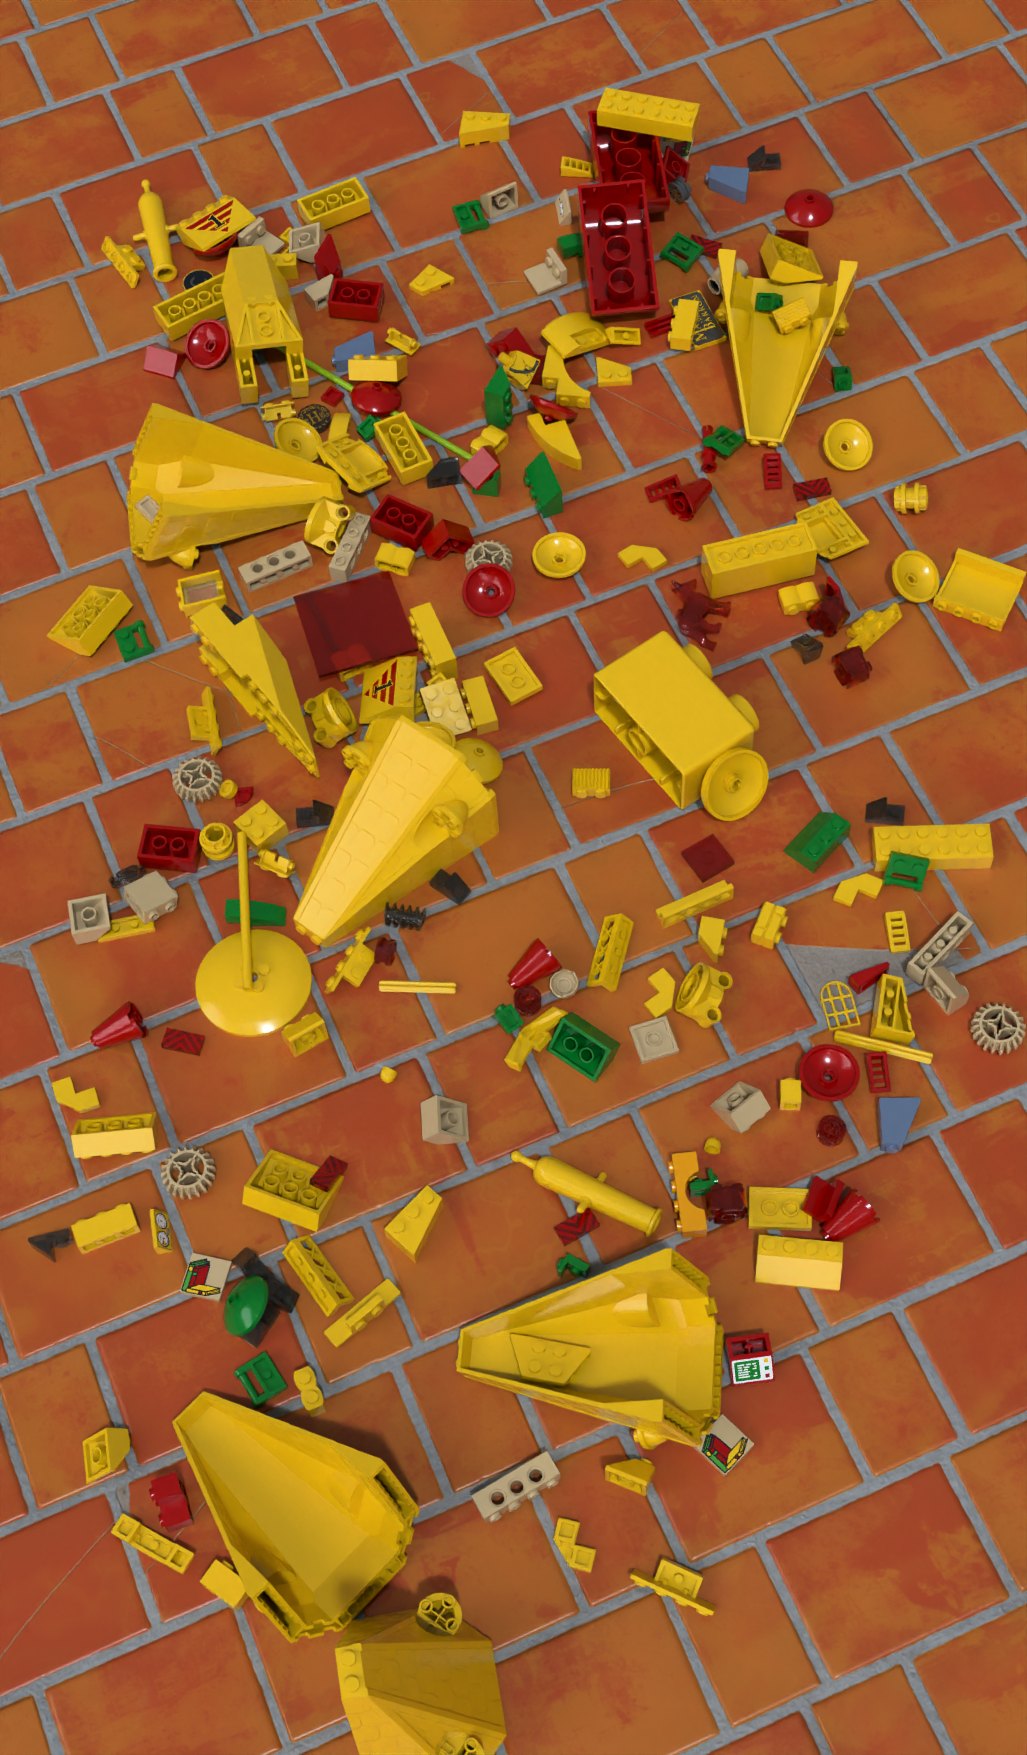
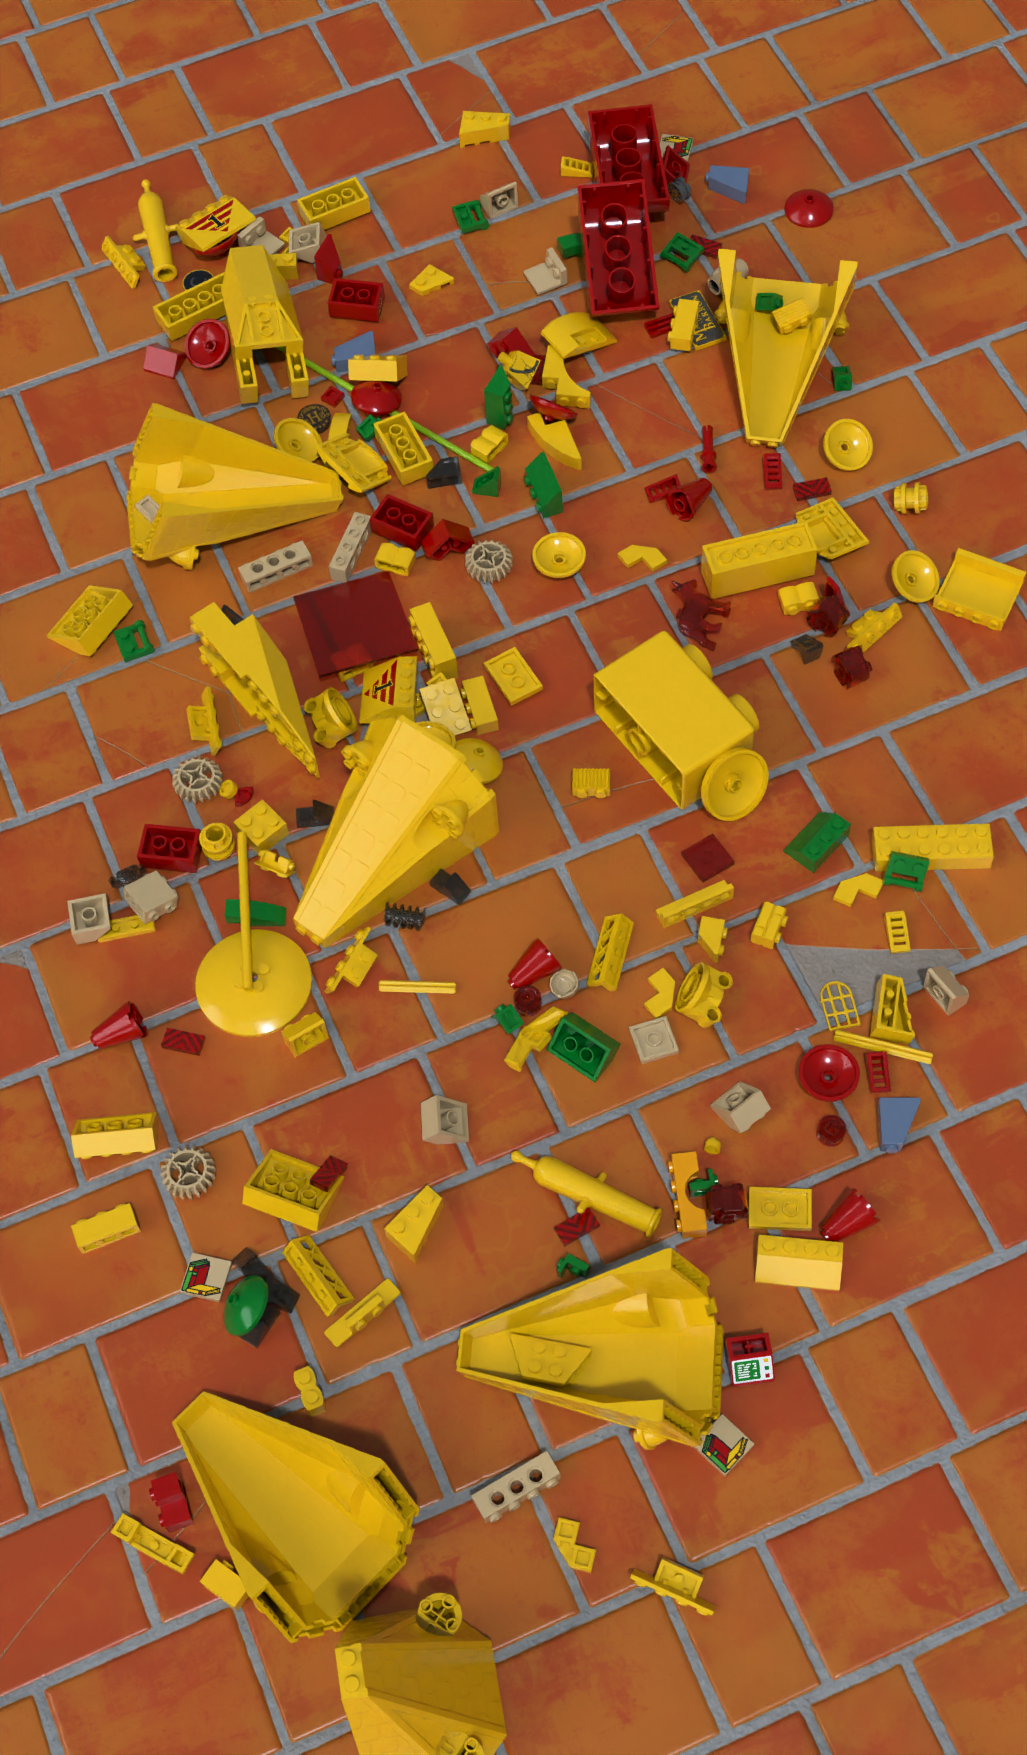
(47, 1242): clear smoke slope -> none
(80, 1102): yellow tile -> none
(104, 1452): yellow slope -> none
(161, 1231): slope -> none
(200, 591): yellow window -> none
(267, 1377): green plate -> none
(271, 411): yellow hinge -> none
(319, 292): tan slope -> none
(327, 523): yellow piece -> none
(385, 951): clear red wheel -> none
(387, 1074): yellow hinge -> none
(402, 341): yellow hinge -> none
(480, 582): red dish -> none
(481, 466): slope -> none
(563, 209): tan slope -> none
(612, 373): yellow wing -> none
(623, 335): yellow slope -> none
(631, 1474): yellow slope -> none
(648, 114): yellow brick -> none
(727, 444): green plate -> none
(762, 162): clear smoke slope -> none
(789, 261): yellow slope -> none
(790, 1094): yellow brick -> none
(794, 236): clear red slope -> none
(822, 1198): red panel -> none
(864, 979): red slope -> none
(884, 813): clear smoke slope -> none
(939, 947): tan brick -> none
(1014, 1030): tan gear -> none

